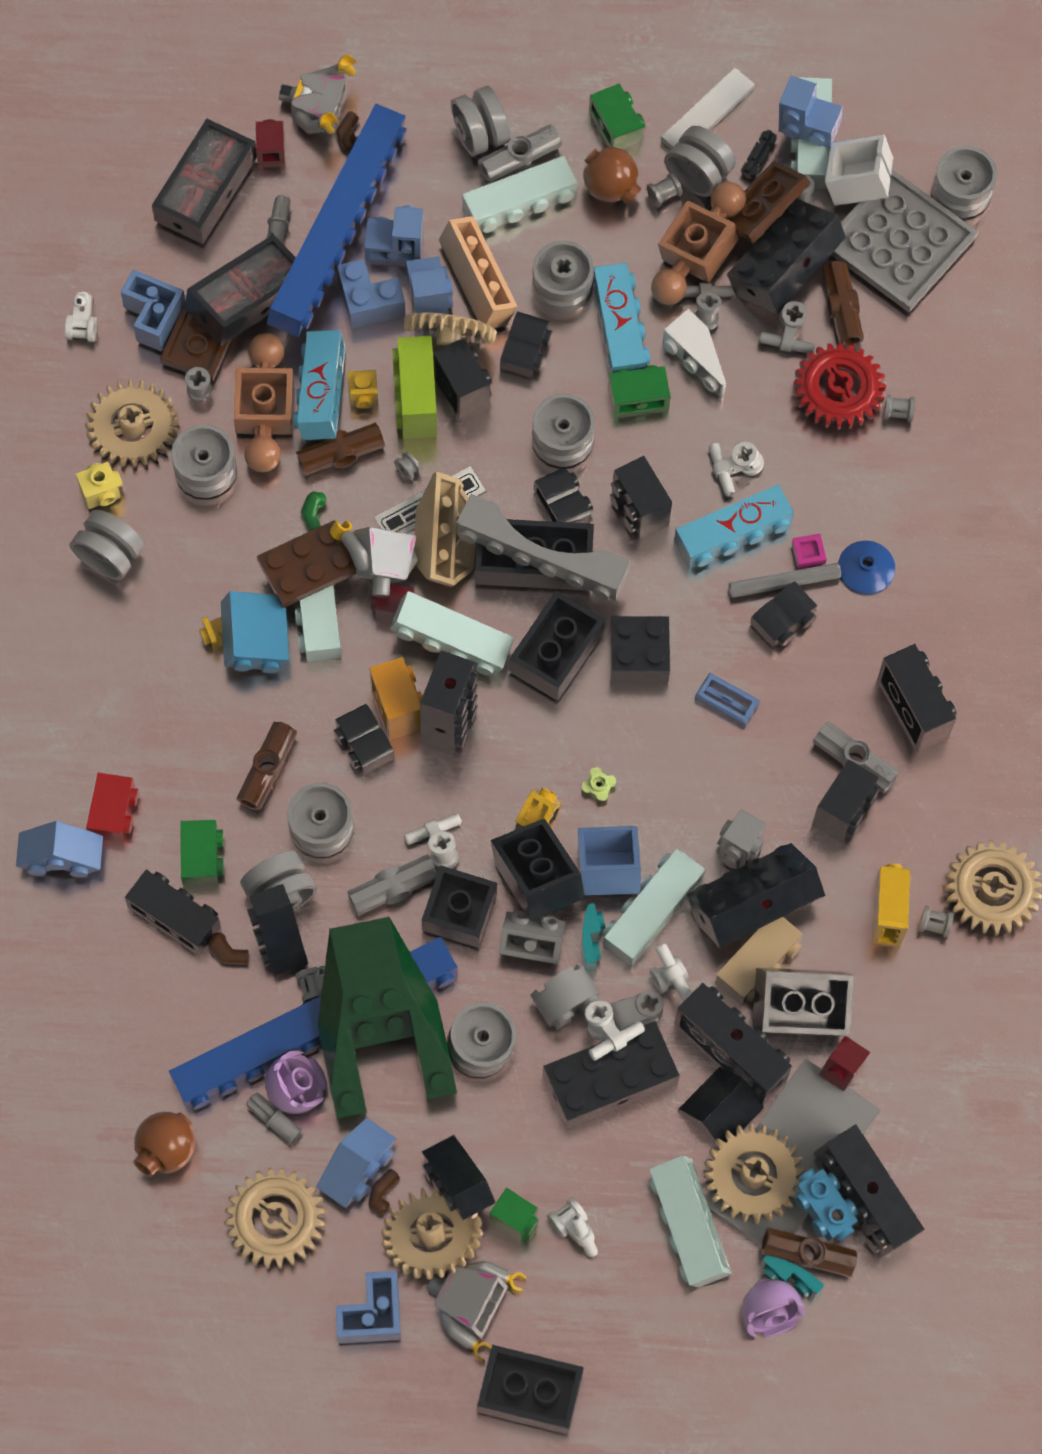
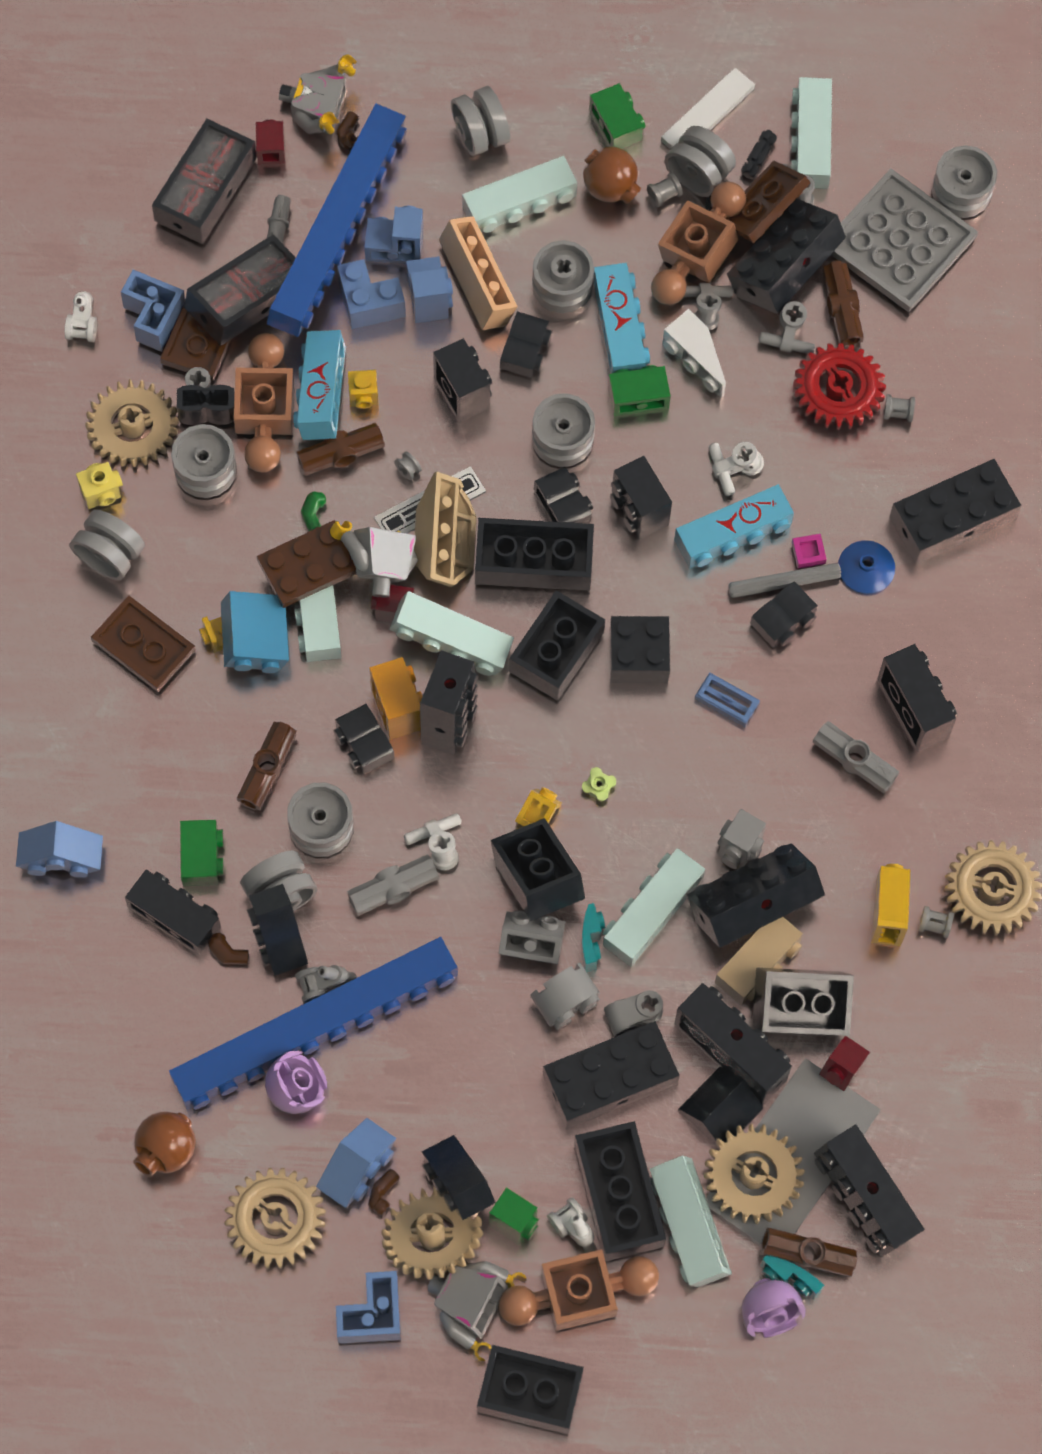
(112, 806): red brick -> none
(143, 643): none -> reddish brown plate
(201, 405): none -> black brick
(273, 1118): light grey axle -> none
(372, 998): dark green wedge -> none
(415, 387): lime brick -> none
(449, 327): tan gear -> none
(459, 906): black brick -> none
(497, 1038): light grey wheel -> none
(533, 145): light grey piece -> none
(578, 1290): none -> nougat brick
(596, 571): light grey arch -> none
(602, 1027): white piece -> none
(609, 860): medium blue piece -> none
(619, 1191): none -> black brick
(671, 973): white piece -> none
(807, 116): medium blue brick -> none
(820, 1197): dark azure brick -> none
(846, 801): black brick -> none
(859, 170): white piece -> none
(955, 511): none -> black brick

